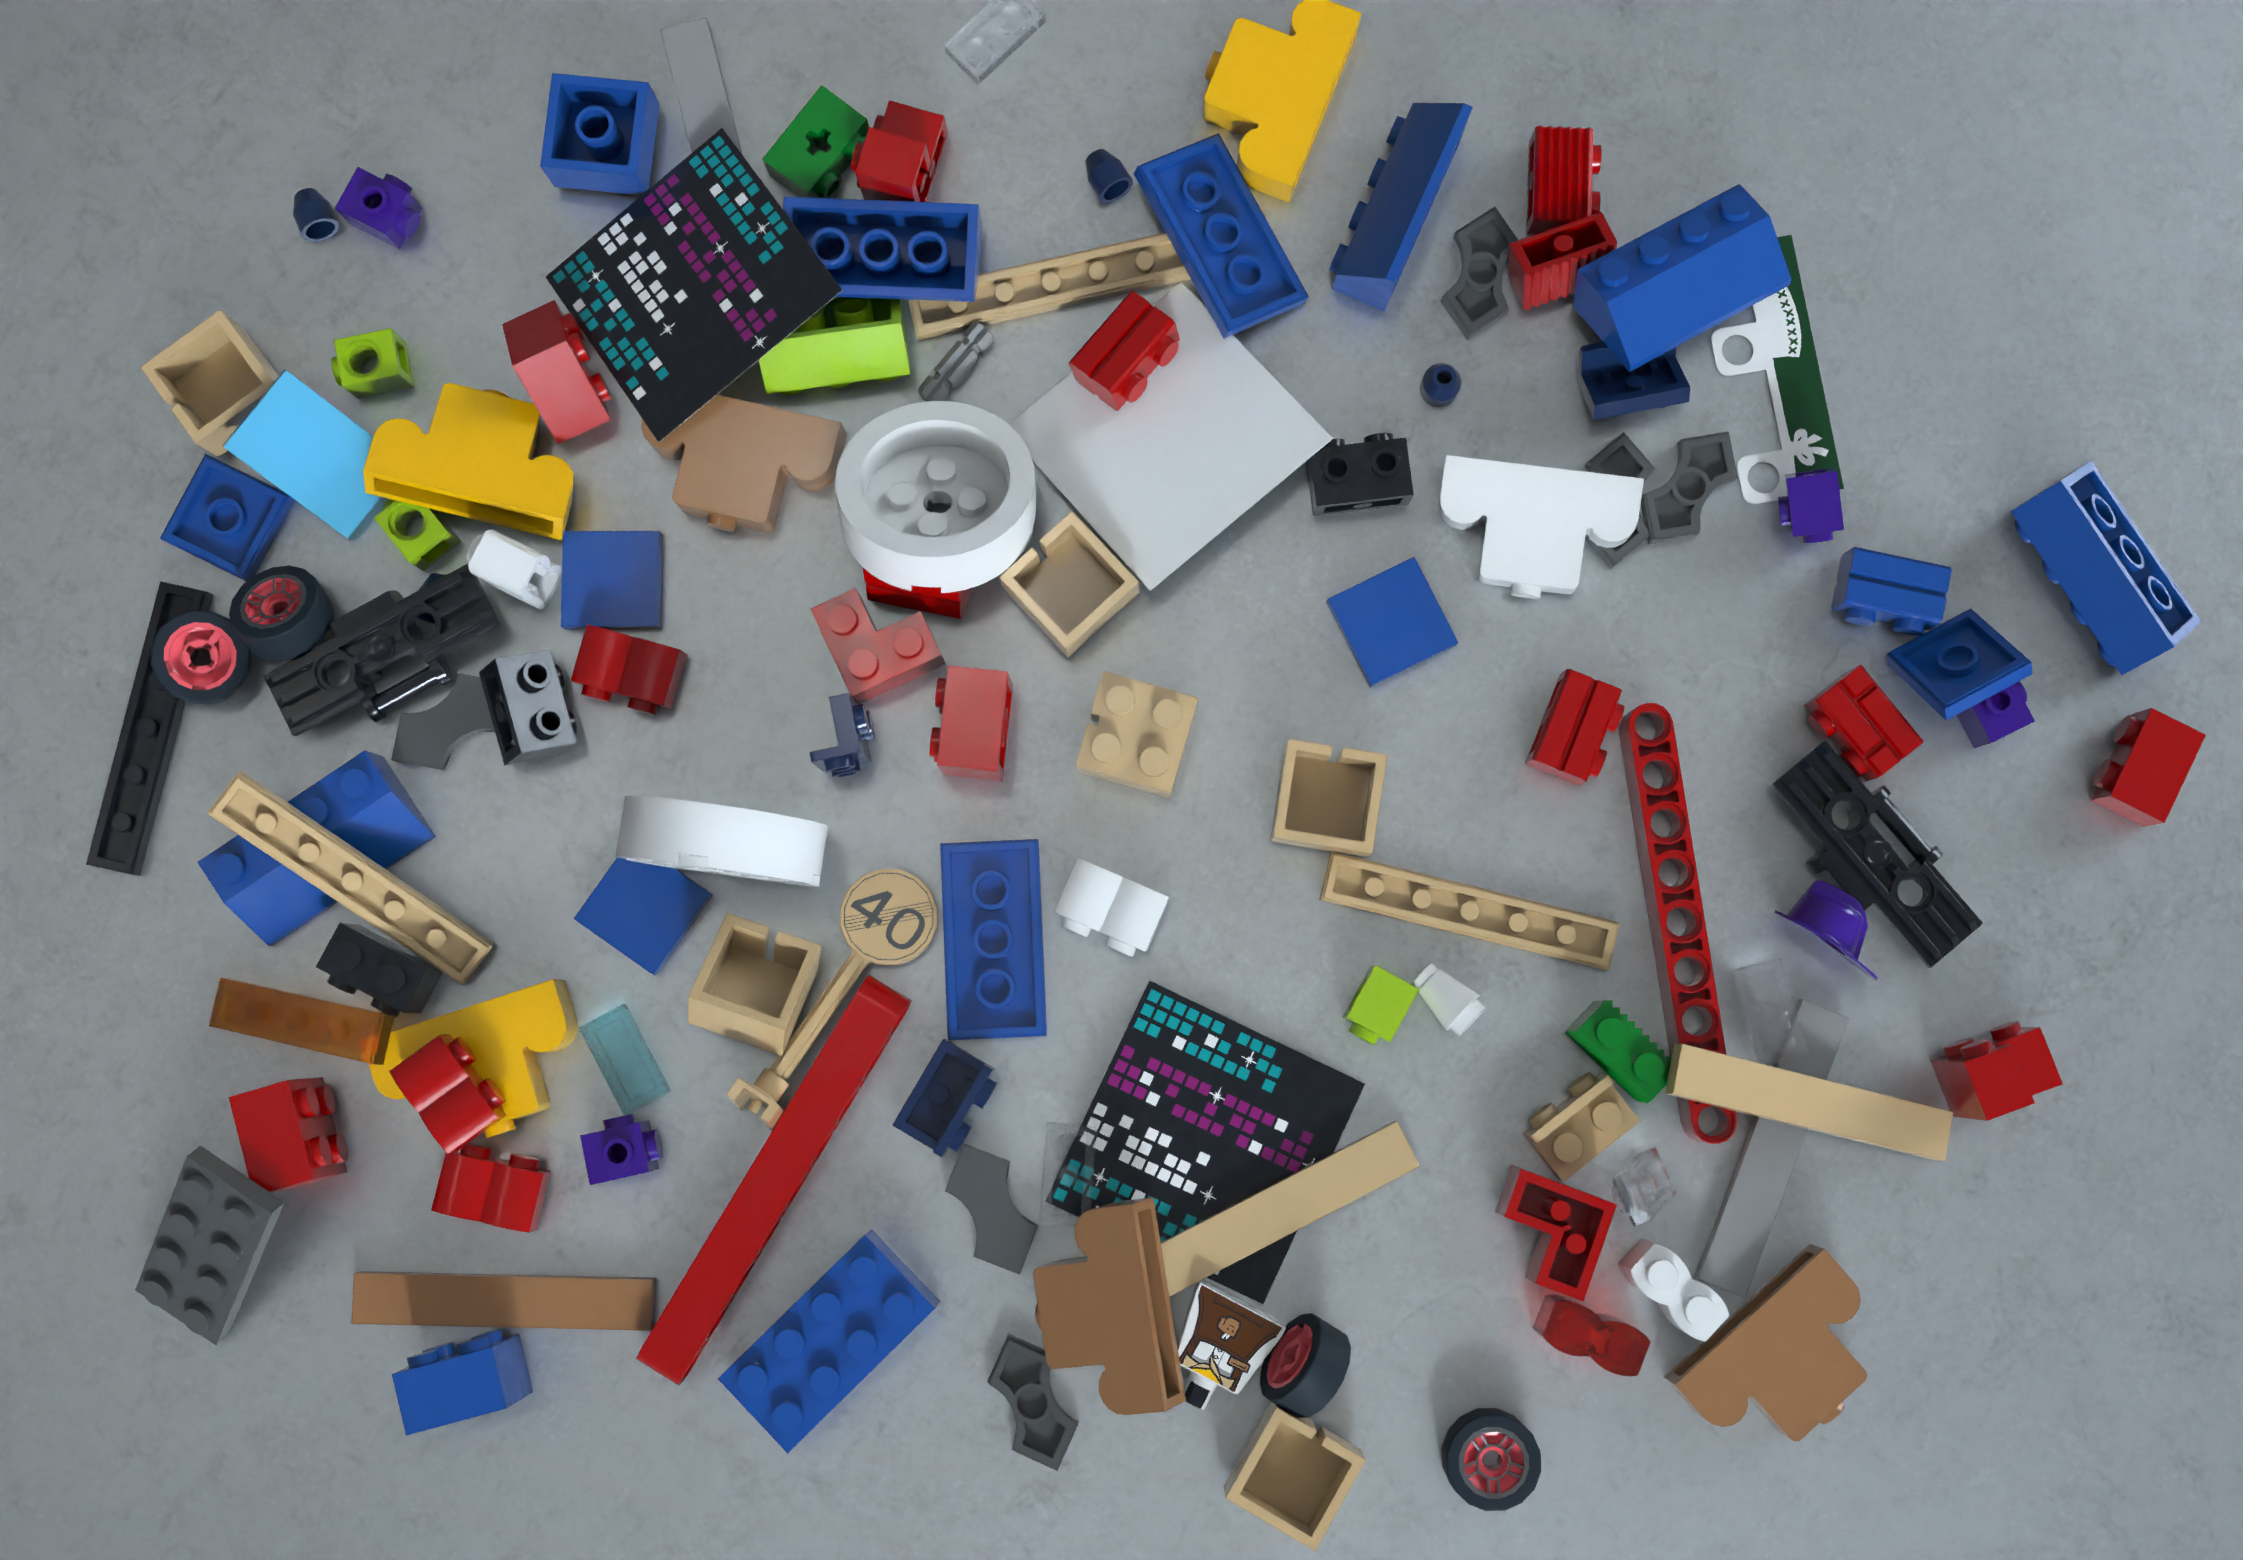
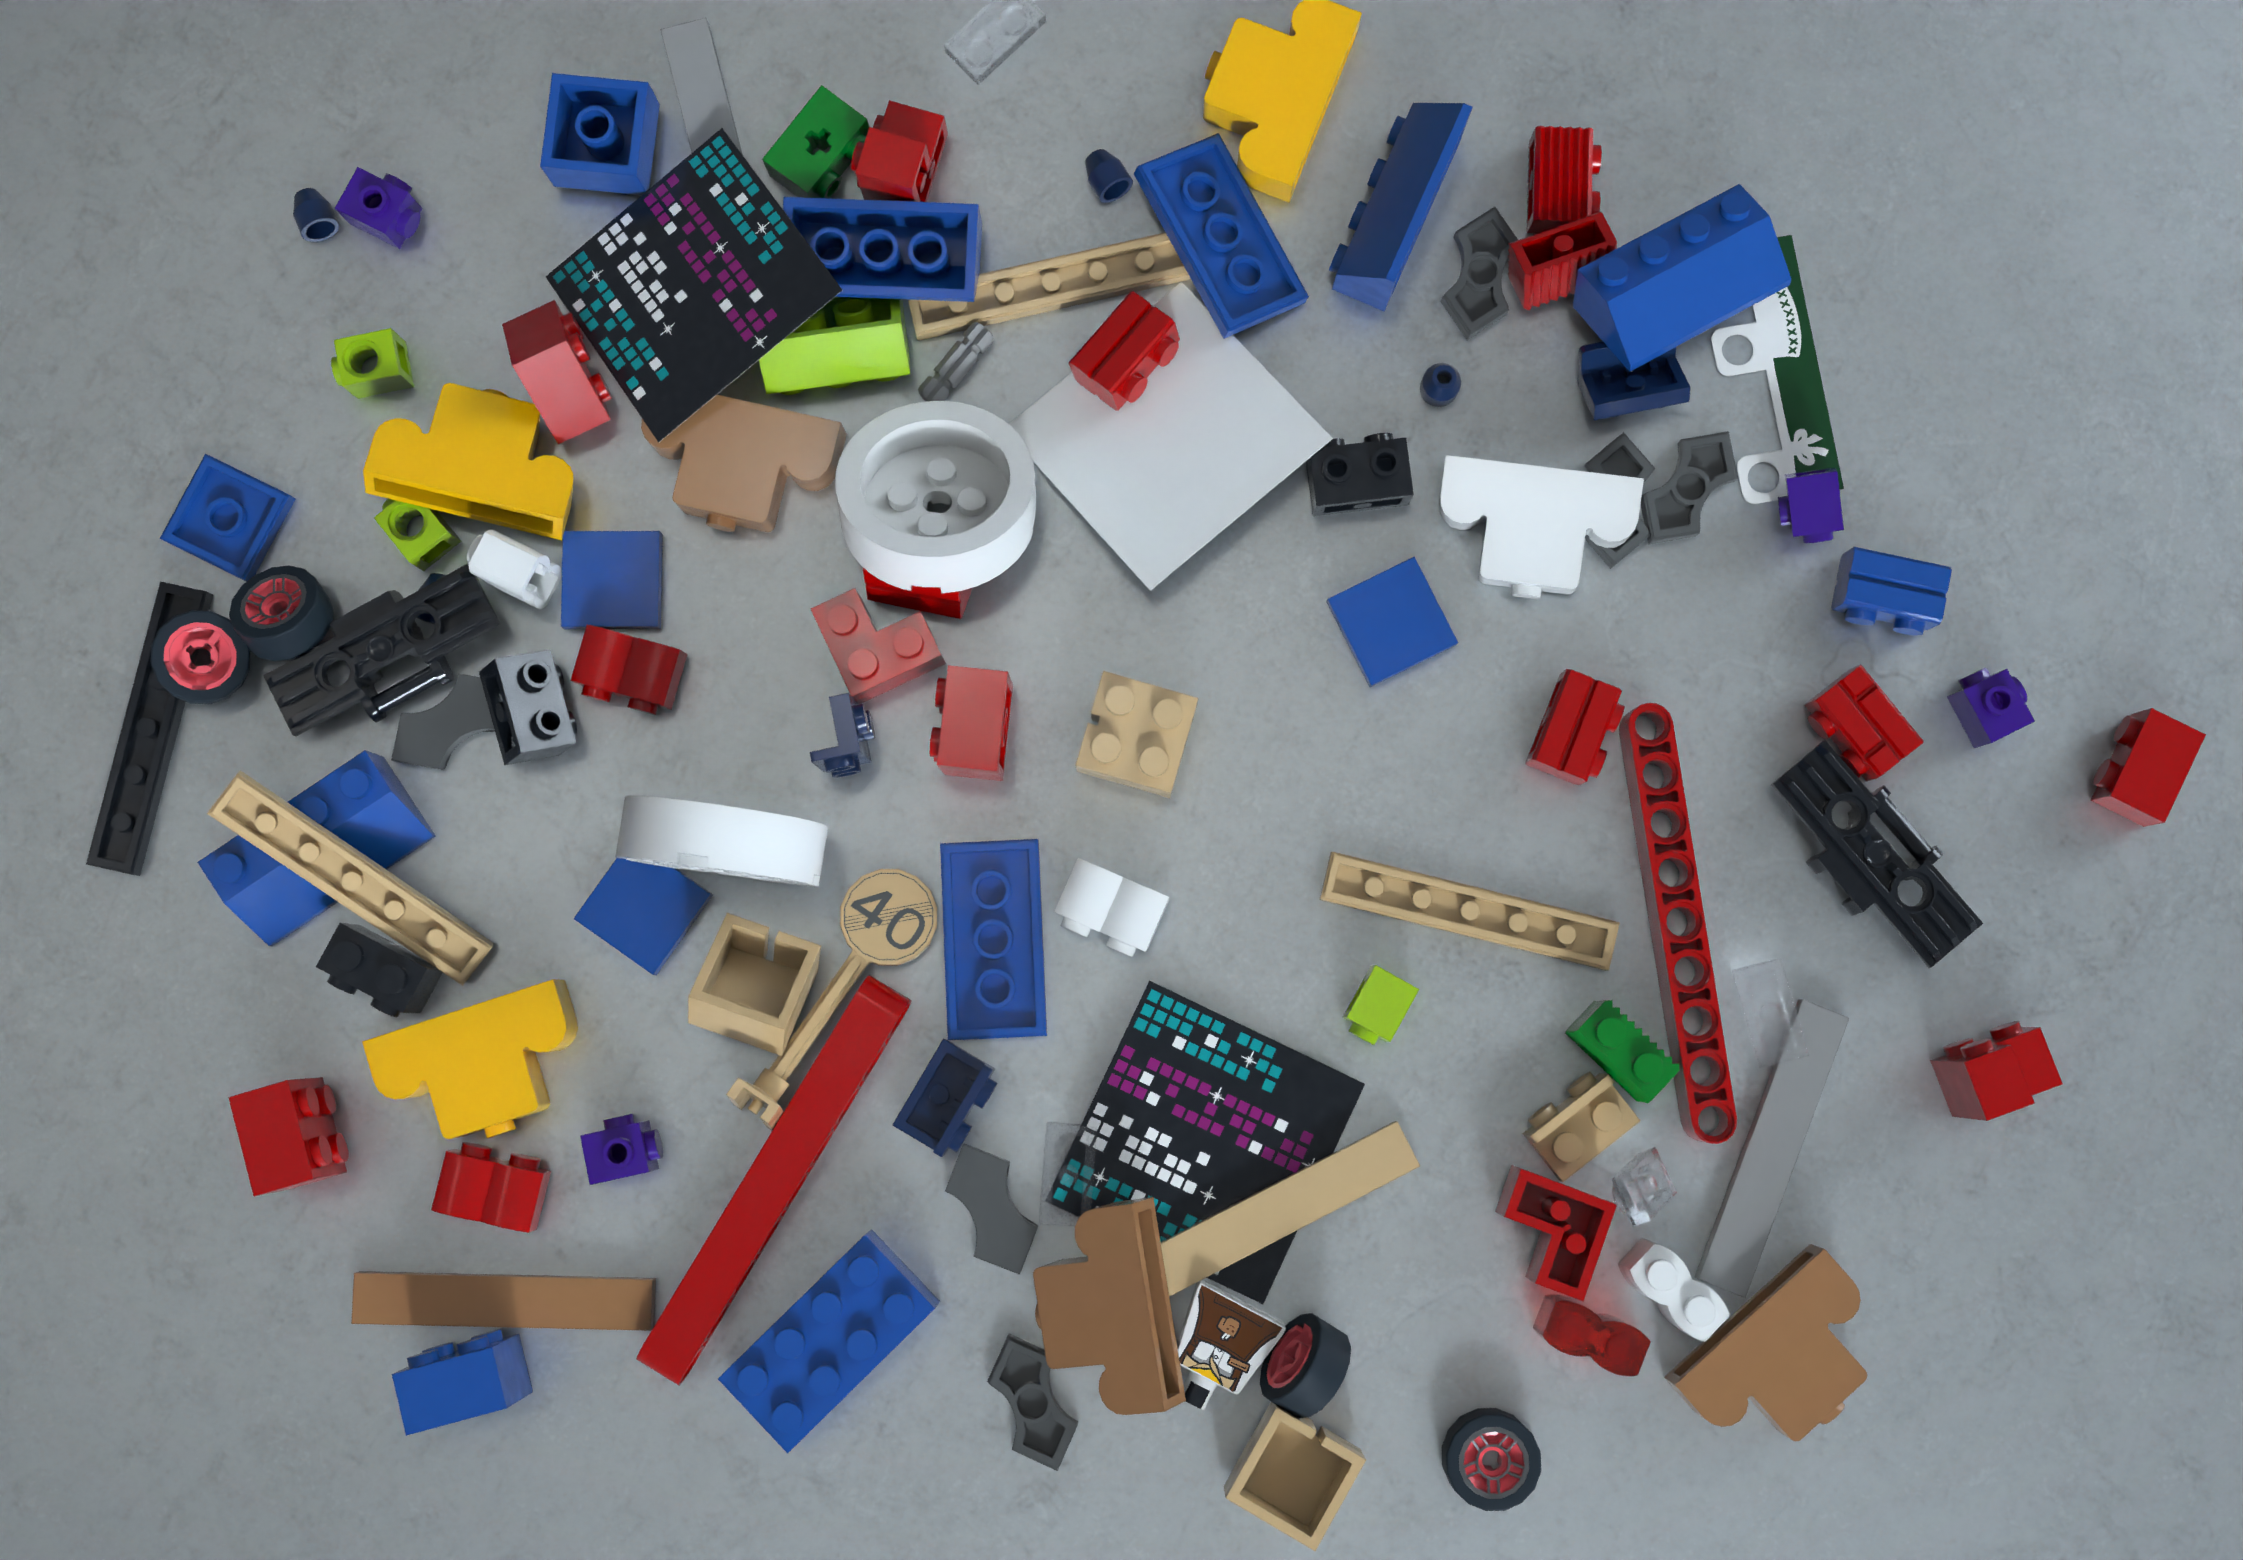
(208, 1245): dark grey plate -> none
(214, 374): tan piece -> none
(302, 1021): clear orange tile -> none
(307, 452): medium azure tile -> none
(449, 1092): red brick -> none
(624, 1059): clear light blue tile -> none
(1073, 587): tan piece -> none
(1328, 801): tan piece -> none
(1449, 999): white cone -> none
(1808, 1102): tan tile -> none
(1834, 919): dark purple piece -> none
(1959, 664): blue tile -> none
(2105, 569): blue slope -> none

